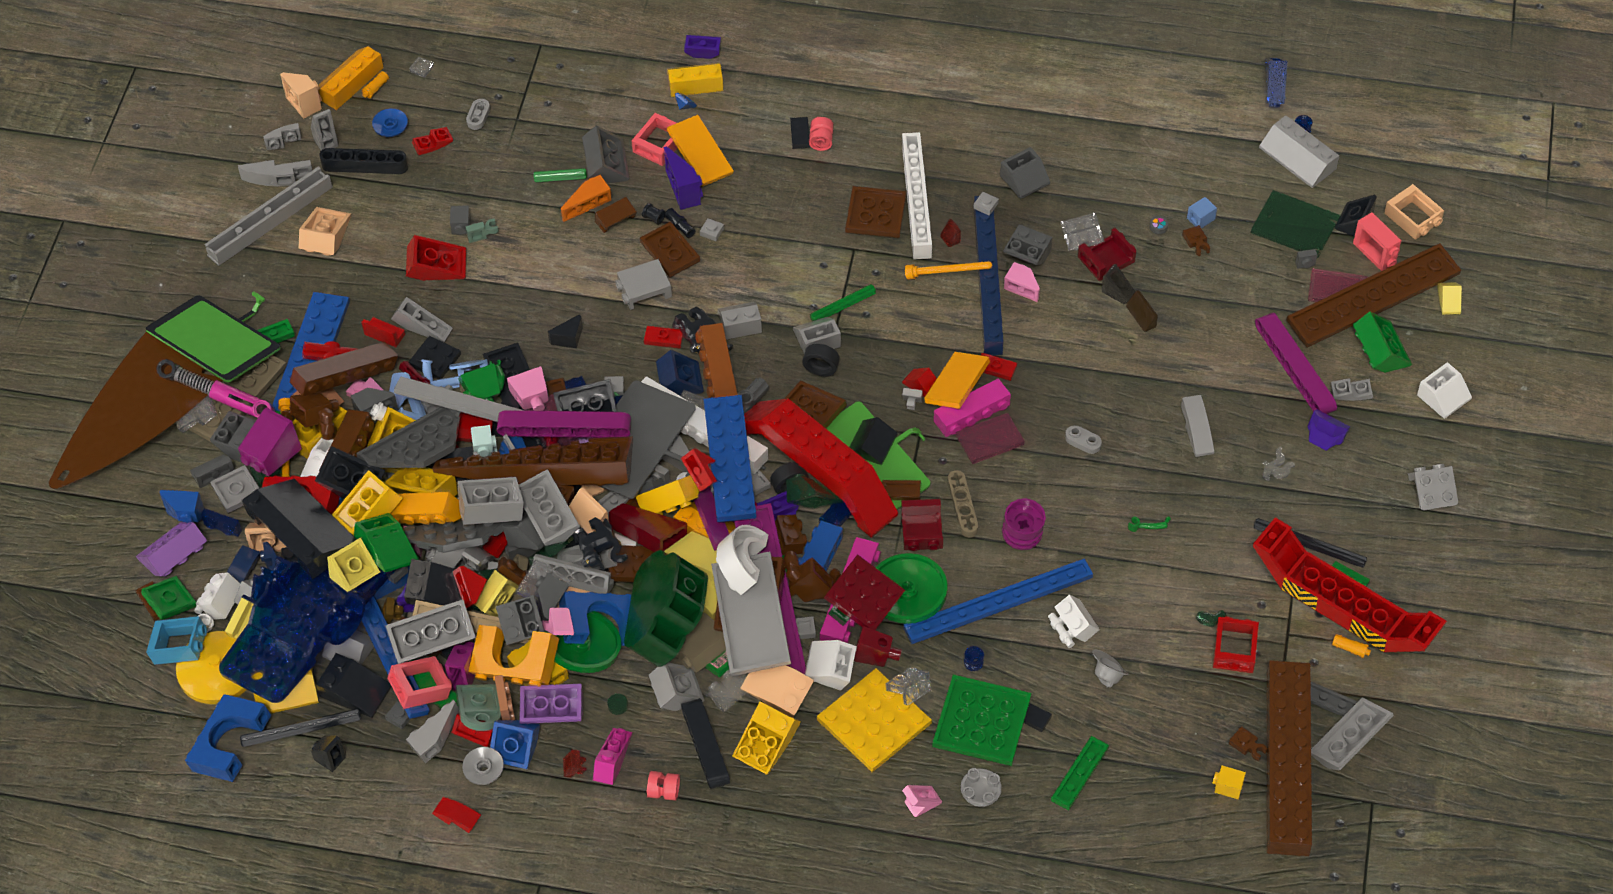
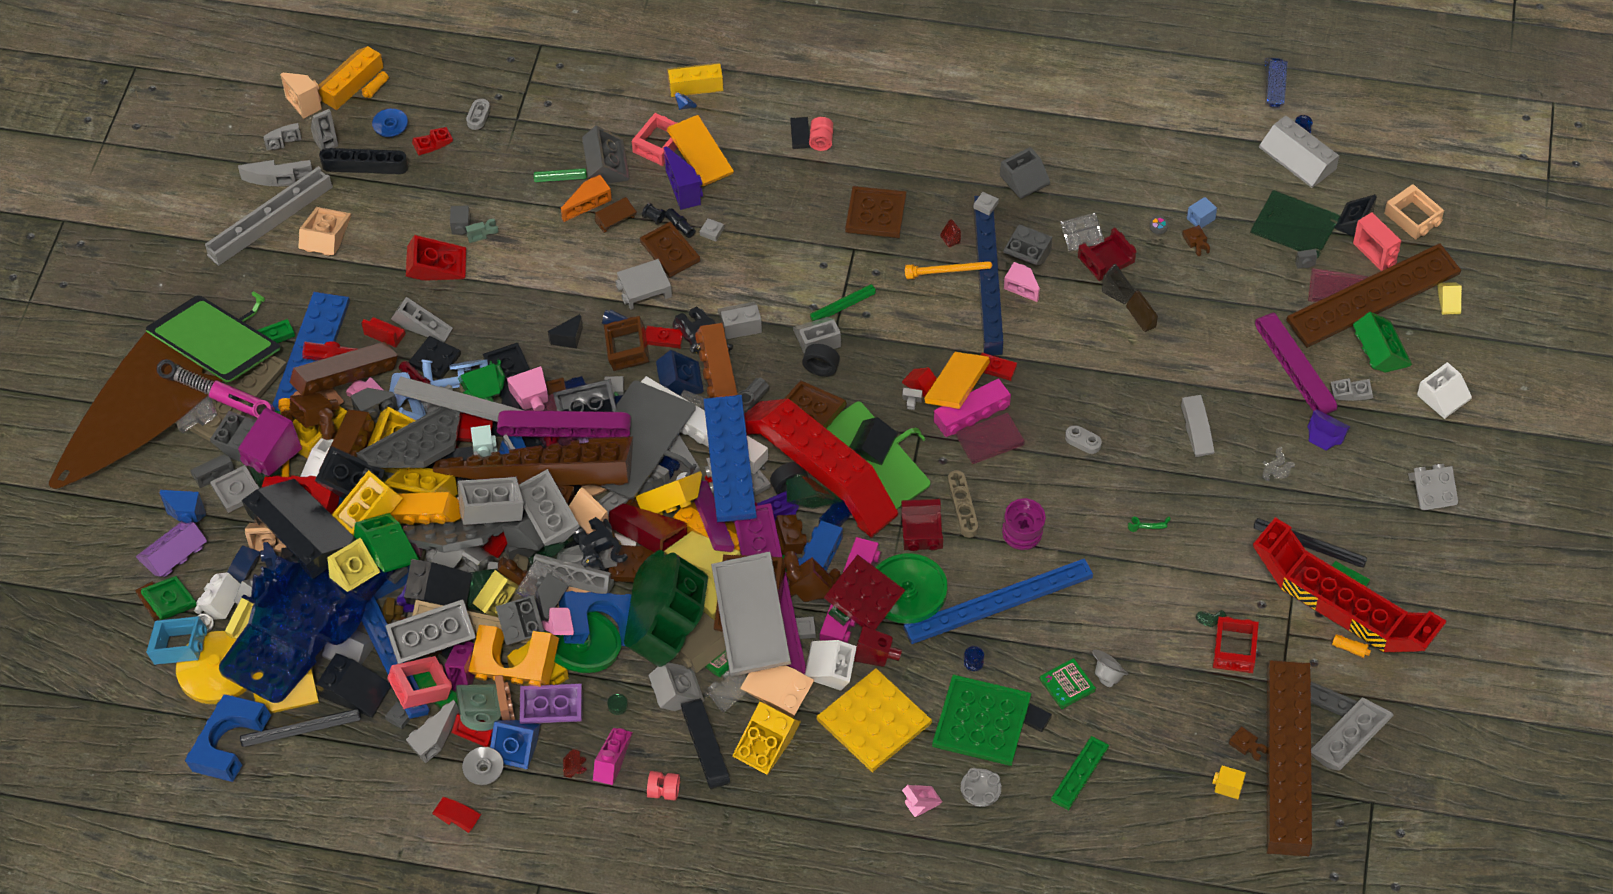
(221, 522): clear blue plate -> none
(328, 752): black slope -> none
(378, 411): white plate -> none
(421, 67): clear tile -> none
(469, 585): red slope -> none
(611, 316): none -> dark blue cone
(631, 356): none -> reddish brown window
(670, 464): none -> clear blue wheel
(698, 467): red slope -> none
(702, 46): dark purple slope -> none
(735, 554): white brick -> none
(903, 489): reddish brown tile -> none
(910, 683): clear bracket -> none
(916, 196): white brick -> none
(1067, 683): none -> green tile
(1077, 619): white brick -> none

